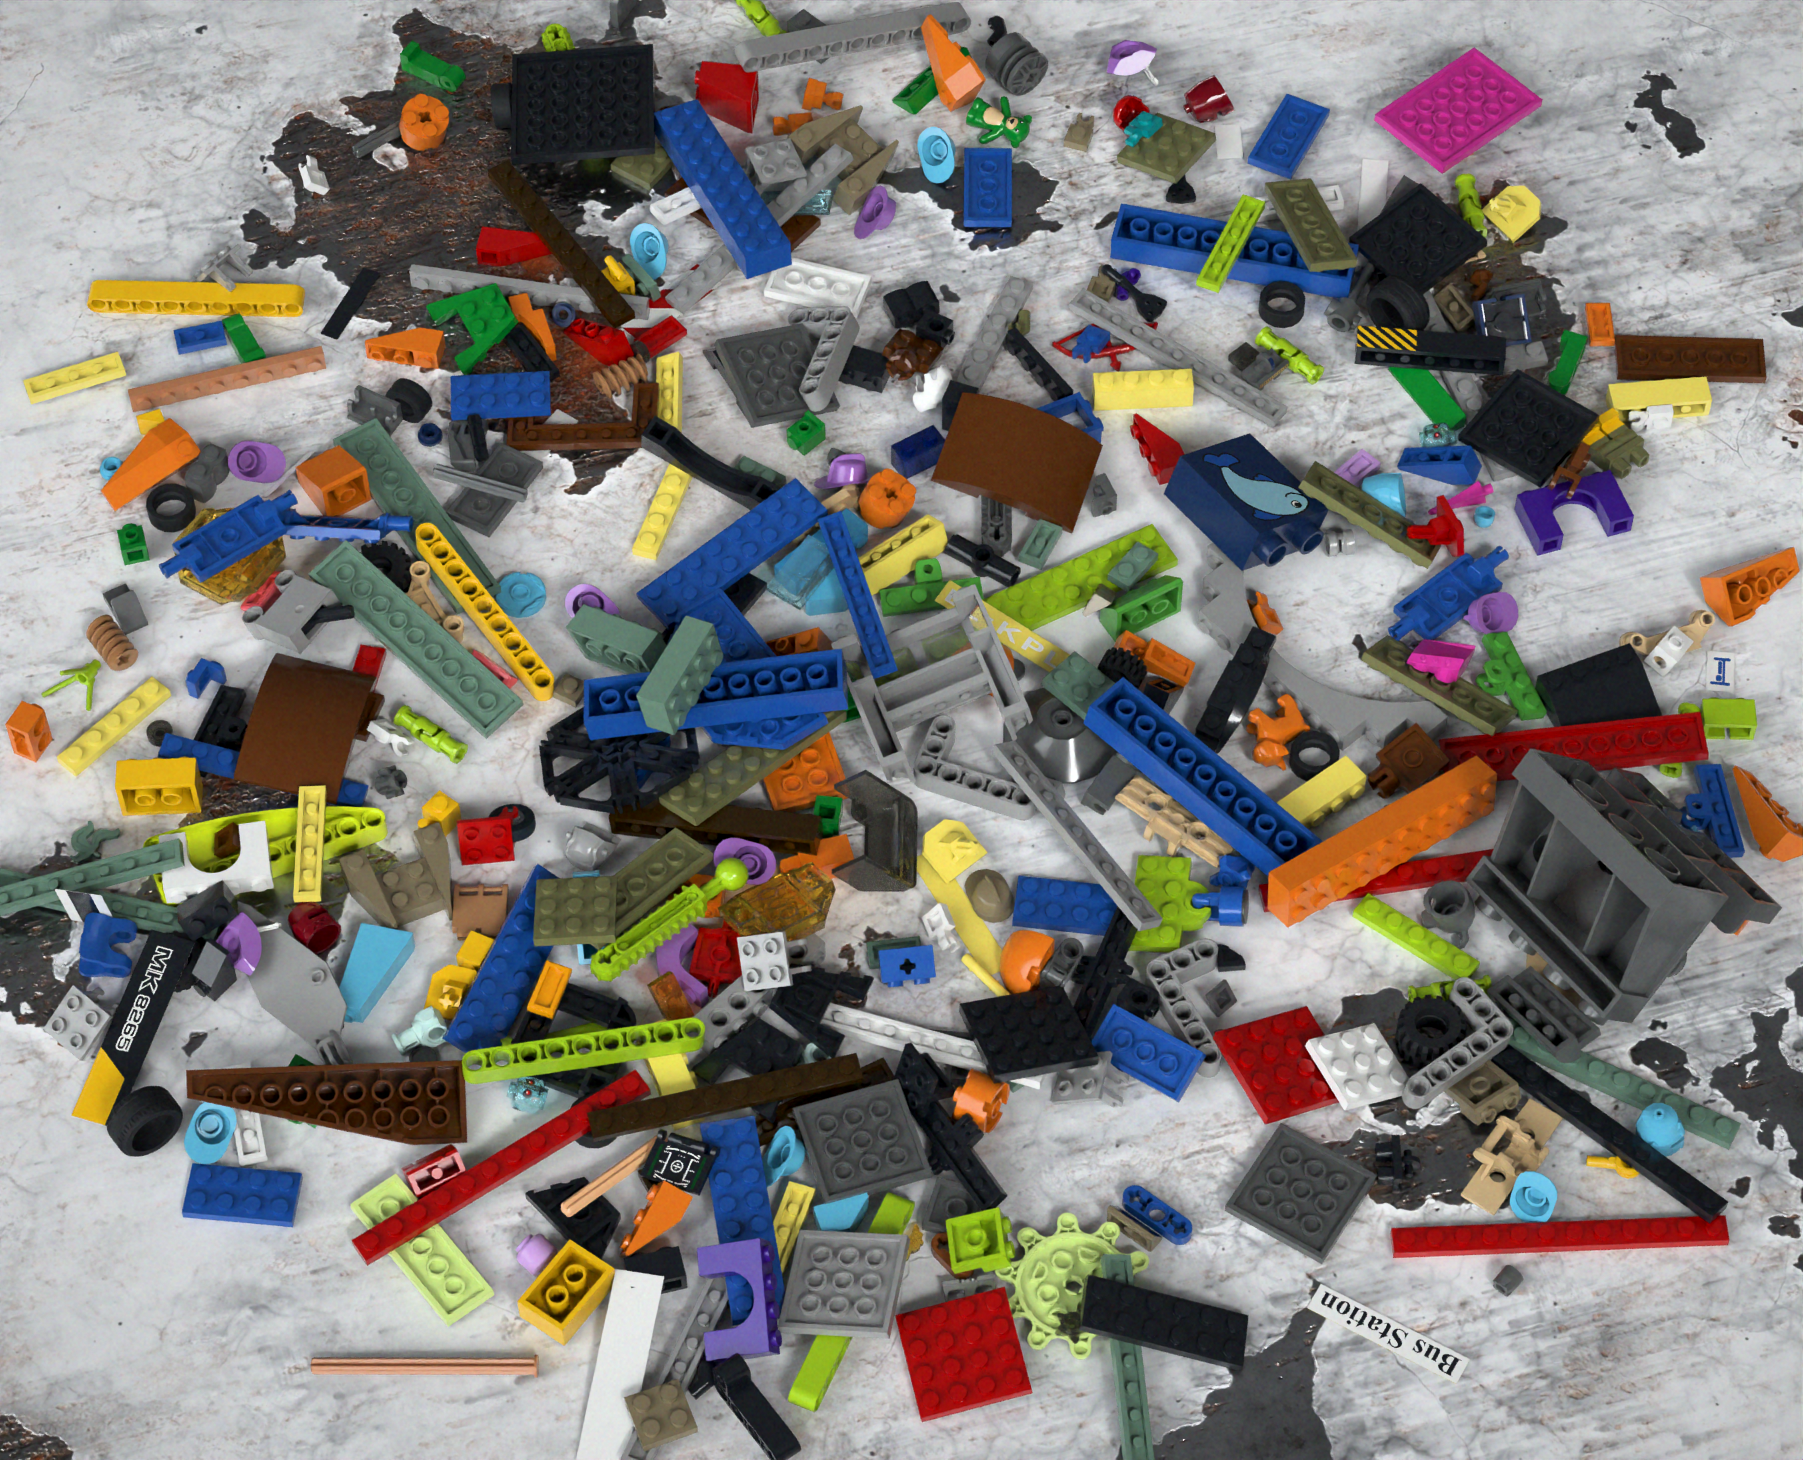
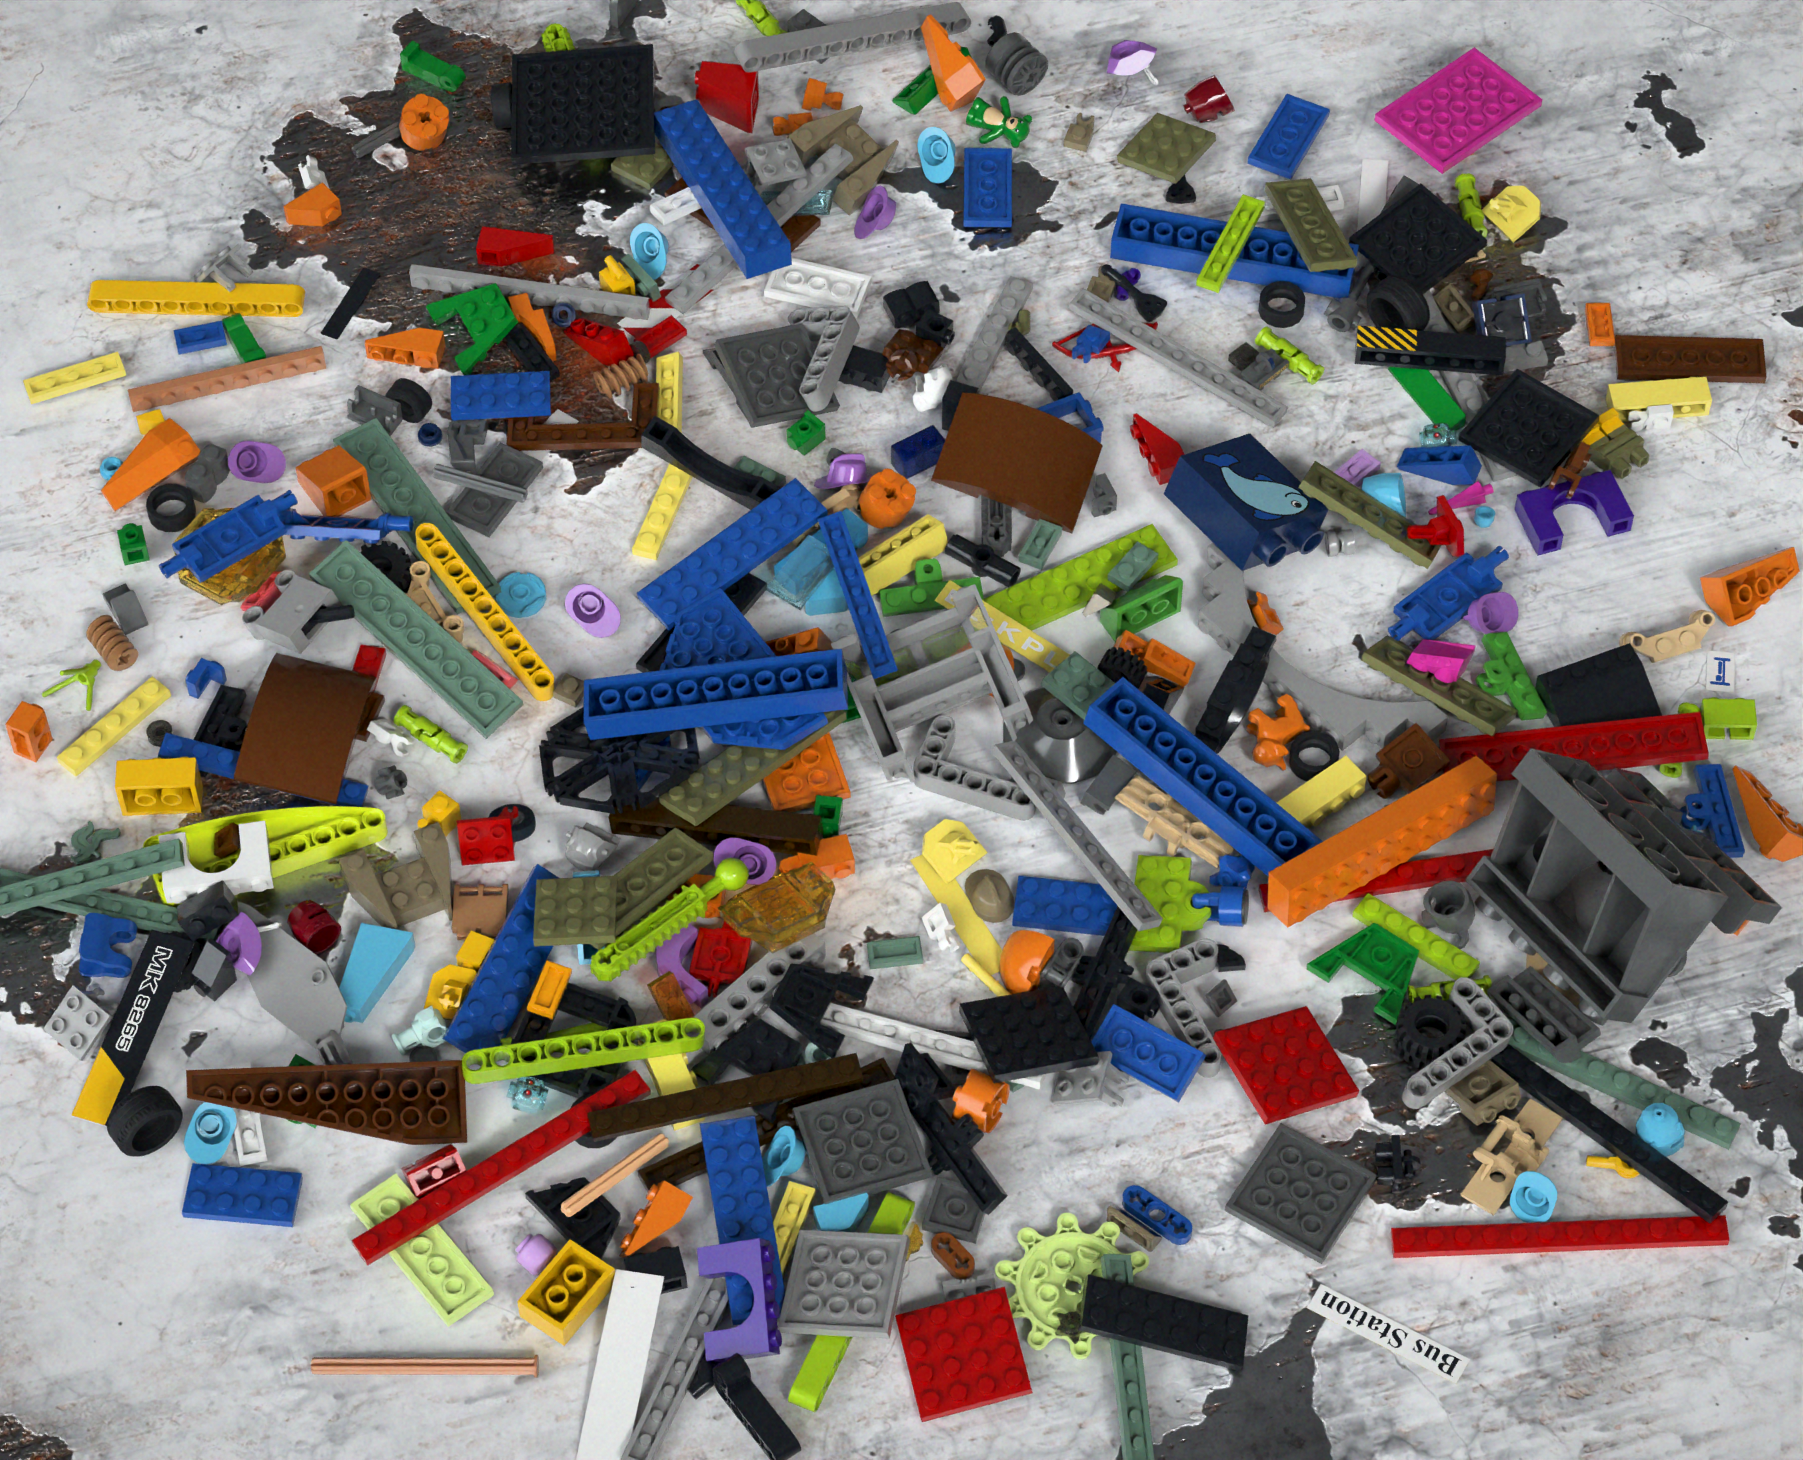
(81, 904): sticker -> none
(287, 474): white sticker -> none
(310, 844): light yellow plate -> none
(313, 208): none -> orange slope
(478, 437): black axle -> none
(561, 244): dark brown plate -> none
(616, 641): sand green brick -> none
(660, 1414): dark tan plate -> none
(680, 675): sand green brick -> none
(680, 1162): black piece -> none
(766, 960): plate -> none
(890, 836): clear smoke windscreen -> none
(919, 955): blue brick -> none
(980, 1241): lime plate -> none
(1127, 110): red hair -> none
(1142, 126): teal plate -> none
(1142, 389): light yellow brick -> none
(1228, 141): white sticker -> none
(1358, 1066): white plate -> none
(1378, 958): none -> green wing
(1507, 1280): dark grey hose -> none
(1573, 348): green leg -> none
(1670, 649): white bracket -> none

